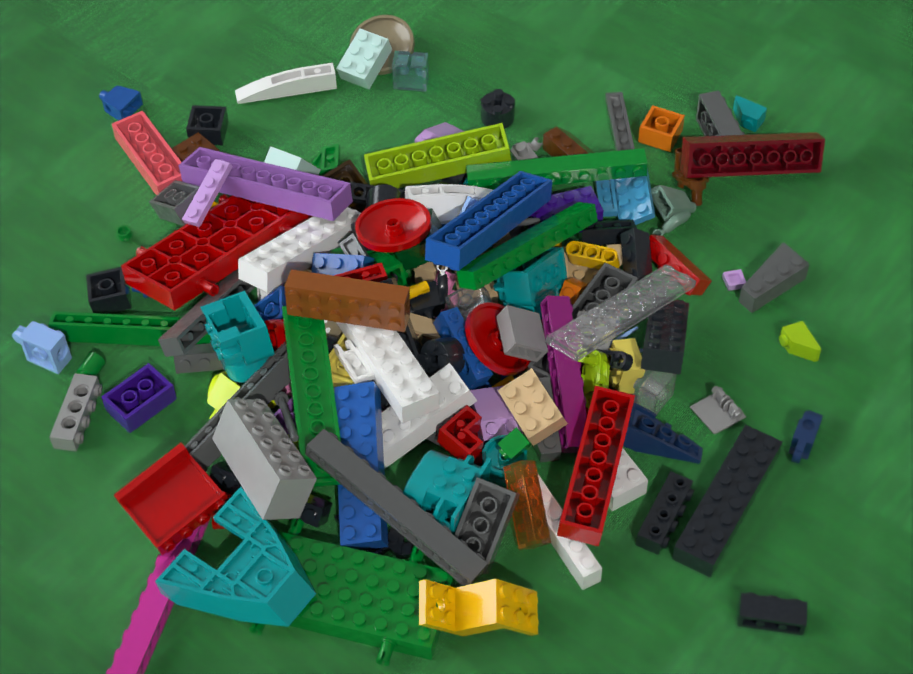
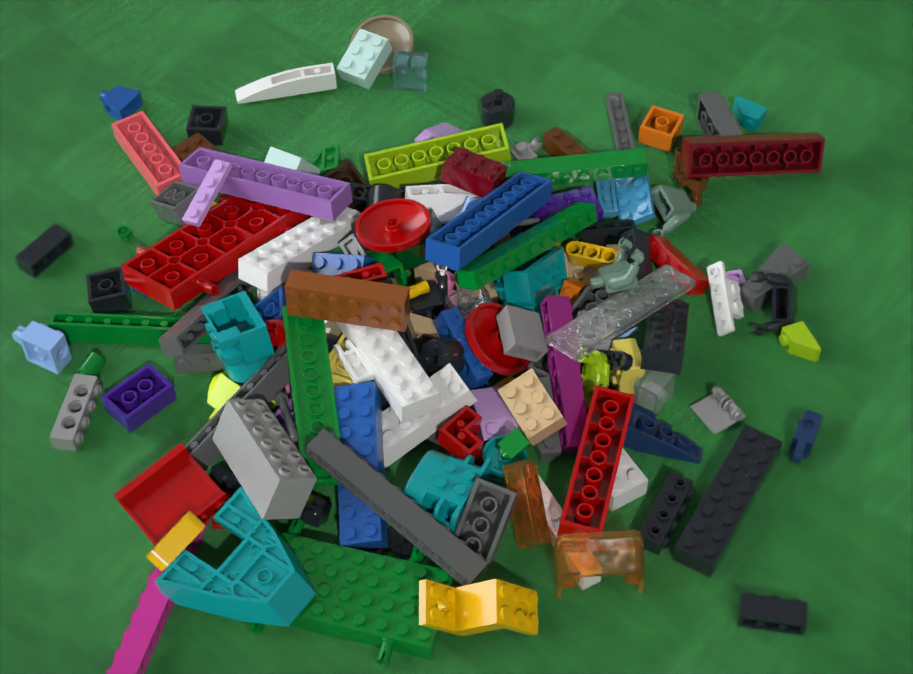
(44, 250): none -> black brick
(175, 541): none -> yellow beam
(473, 172): none -> dark red brick
(598, 555): none -> clear orange windscreen
(620, 274): none -> sand green torso
(725, 299): none -> white bracket
(783, 302): none -> black torso

